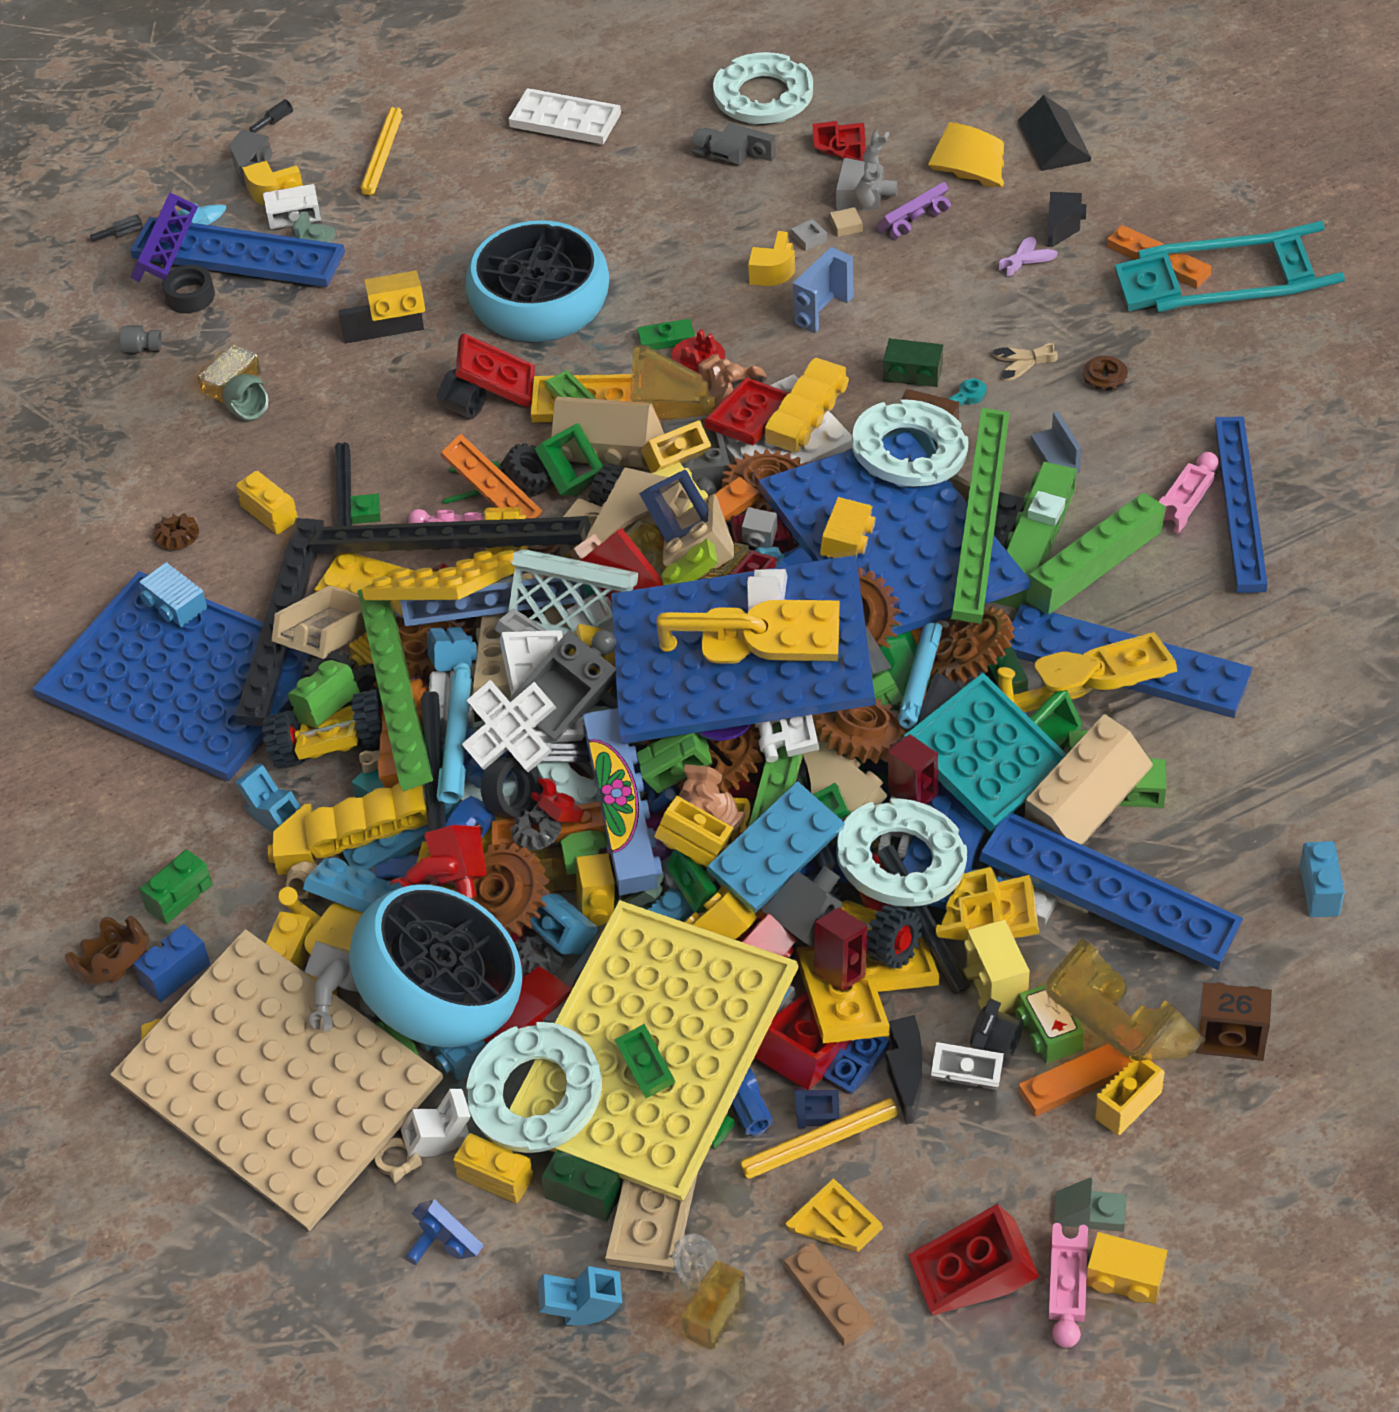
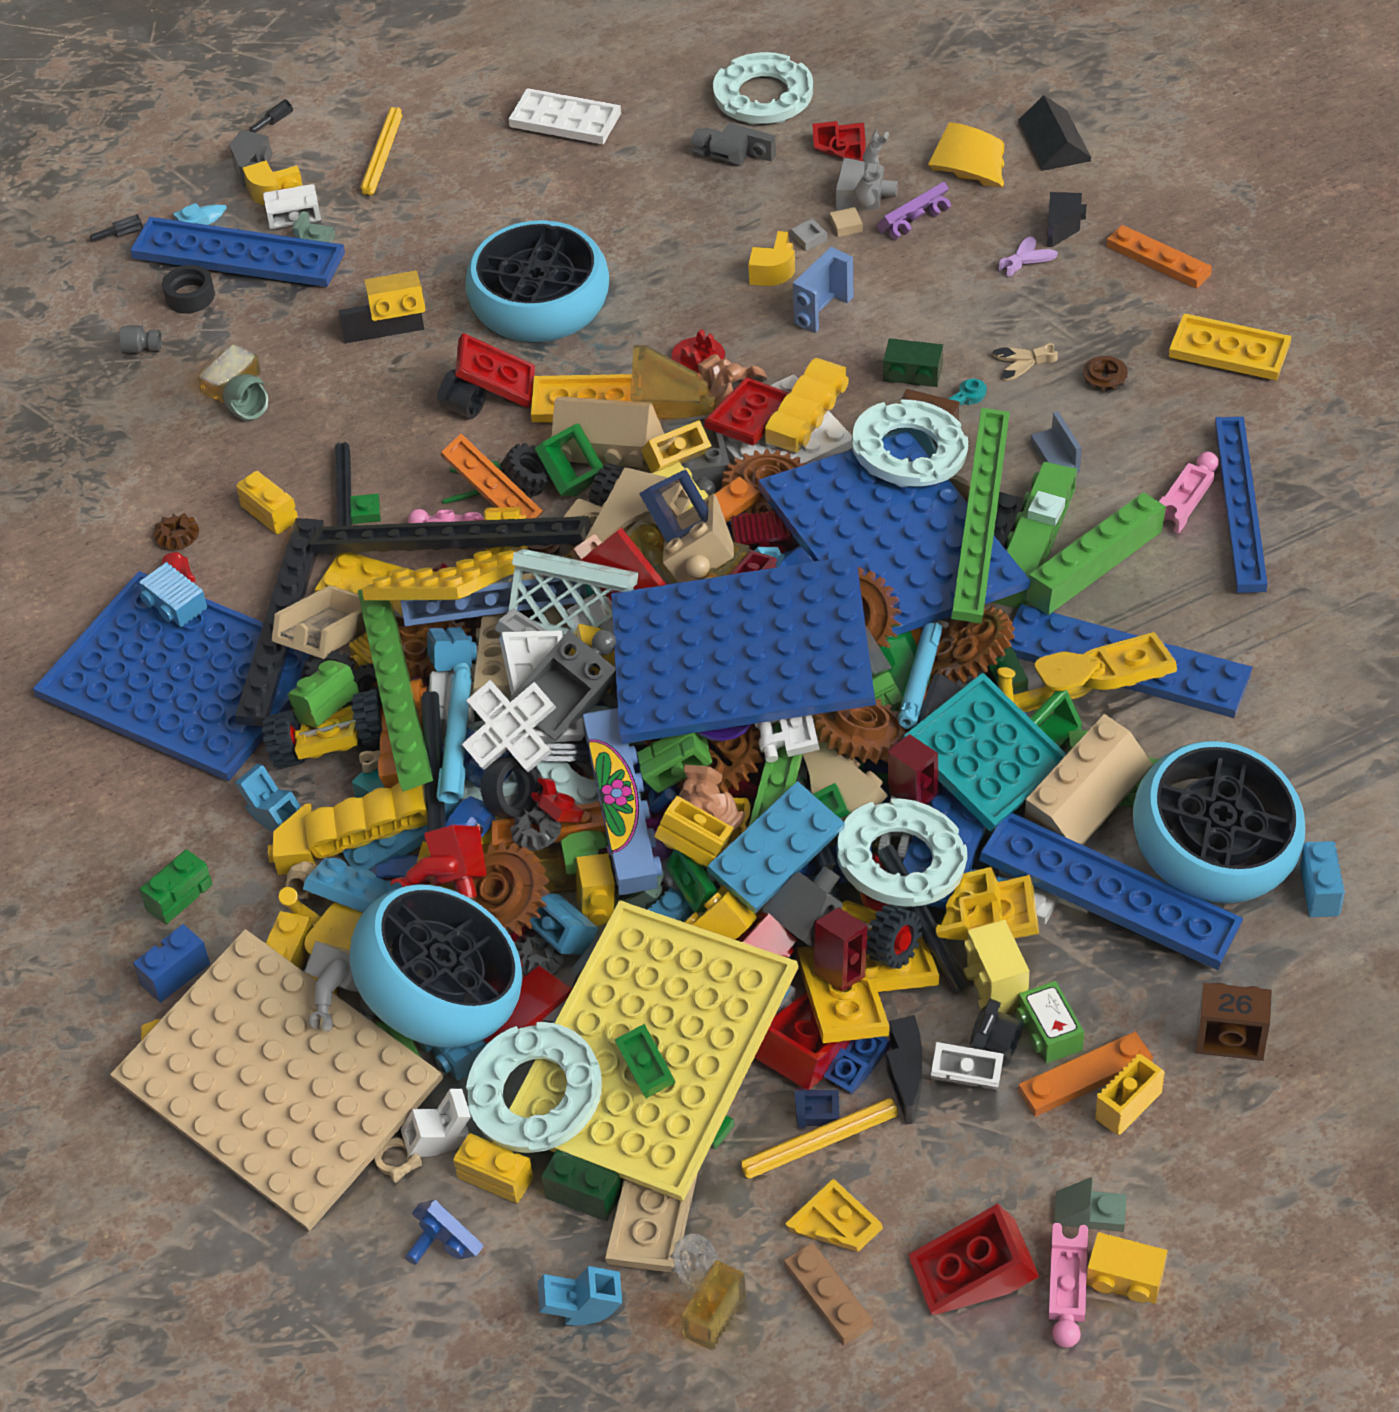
(109, 954): reddish brown plate -> none
(156, 236): dark purple fence -> none
(180, 563): none -> red animal
(566, 386): bright green plate -> none
(665, 334): green plate -> none
(692, 565): lime plate -> none
(750, 1107): blue piece -> none
(759, 528): light grey plate -> none
(766, 585): white slope -> none
(770, 630): yellow plate -> none
(847, 529): yellow brick -> none
(1091, 992): clear yellow windscreen -> none
(1154, 282): teal plate -> none
(1230, 346): none -> yellow plate
(1253, 799): none -> wheel

